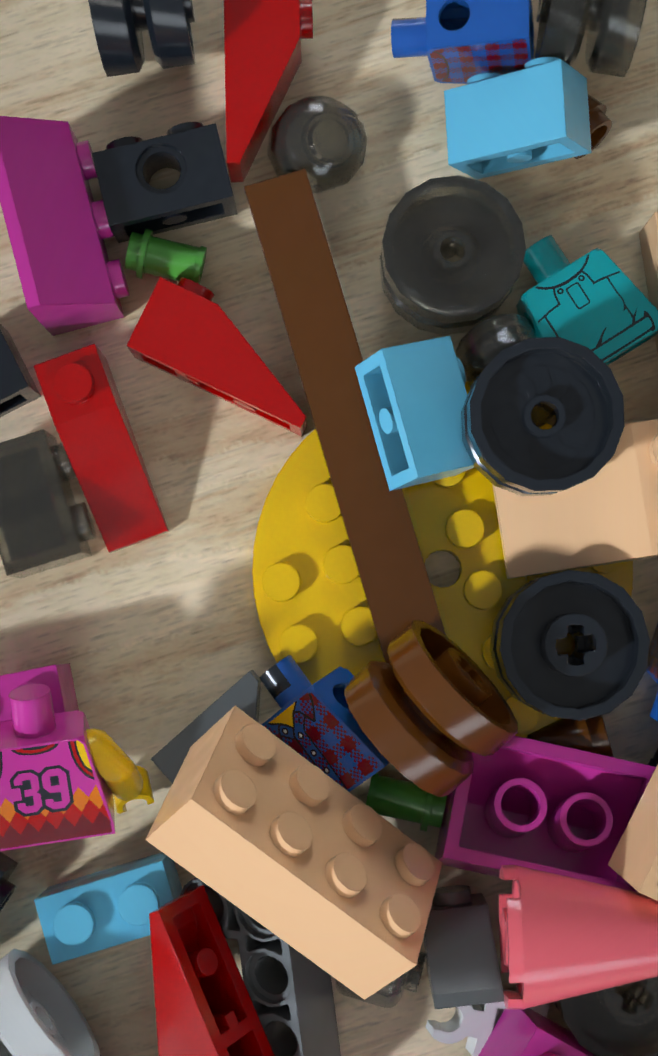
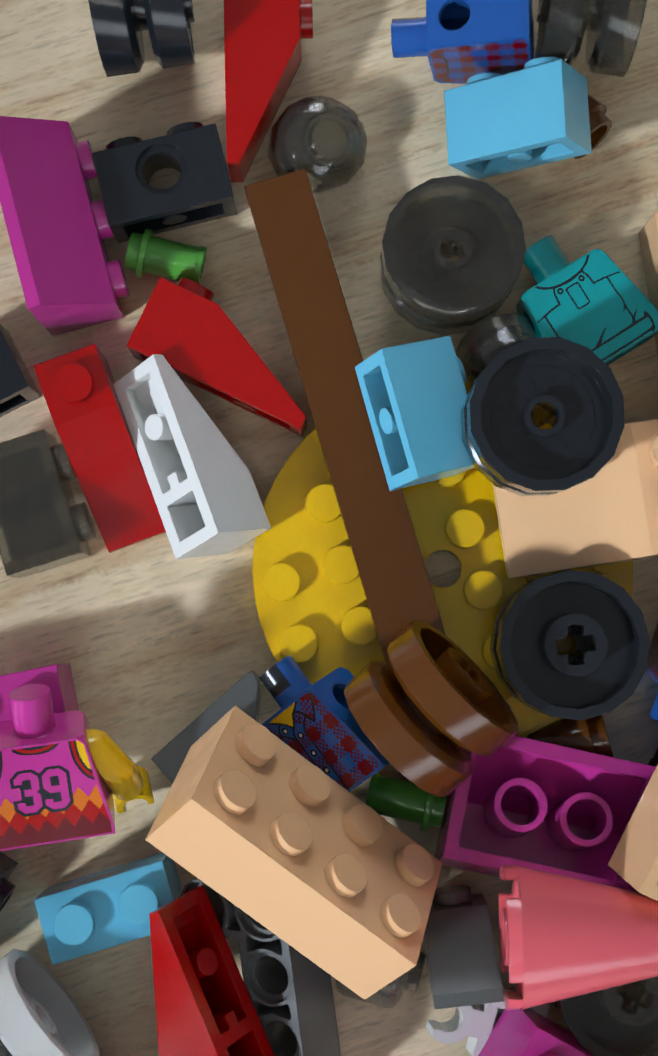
(190, 466): none -> white slope

